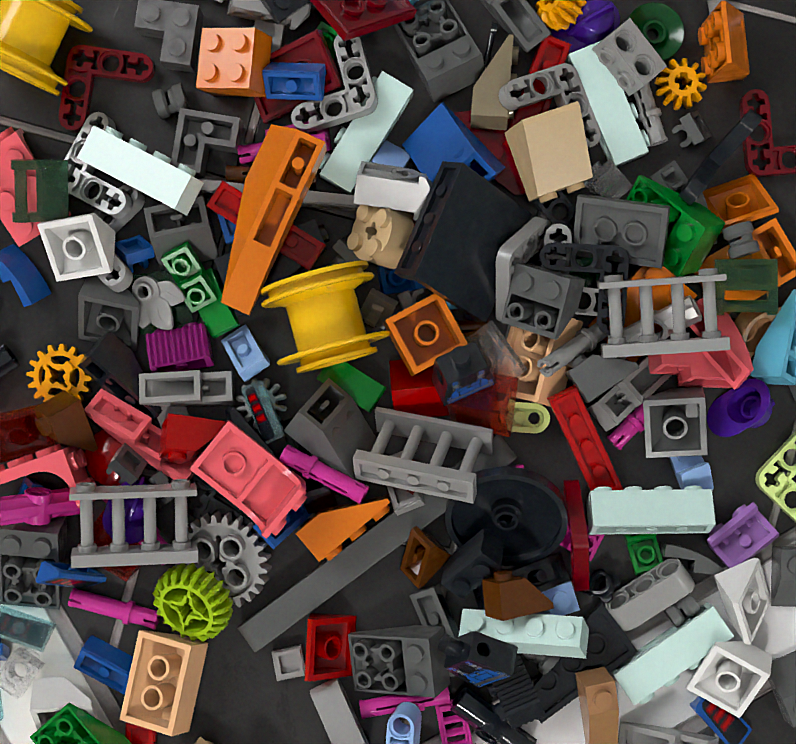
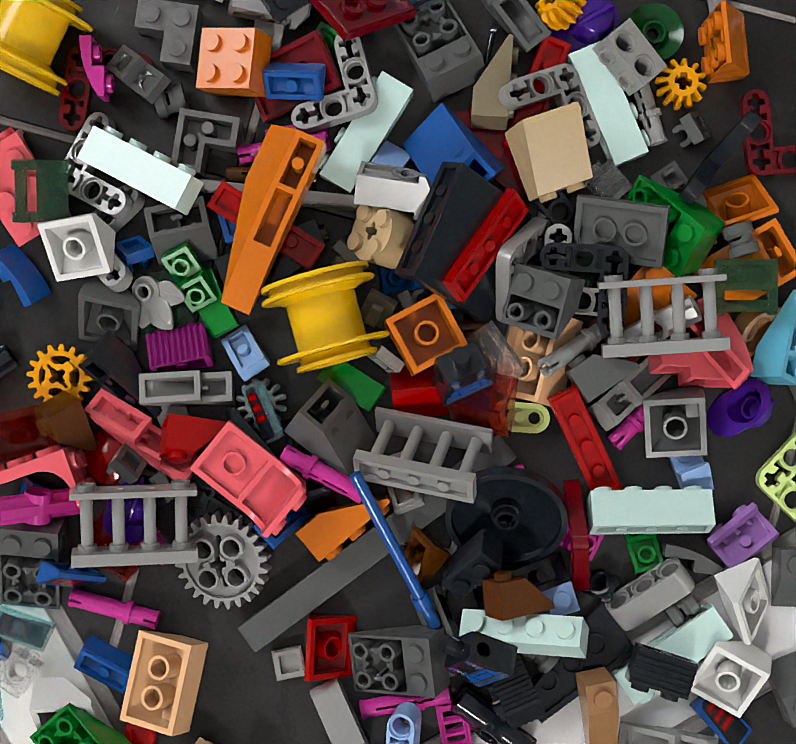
(98, 75): none -> dark pink slope
(137, 74): none -> dark grey slope
(193, 602): lime gear -> none
(386, 360): none -> light grey tile
(421, 598): none -> blue bar
(485, 245): none -> red tile
(661, 671): none -> black brick

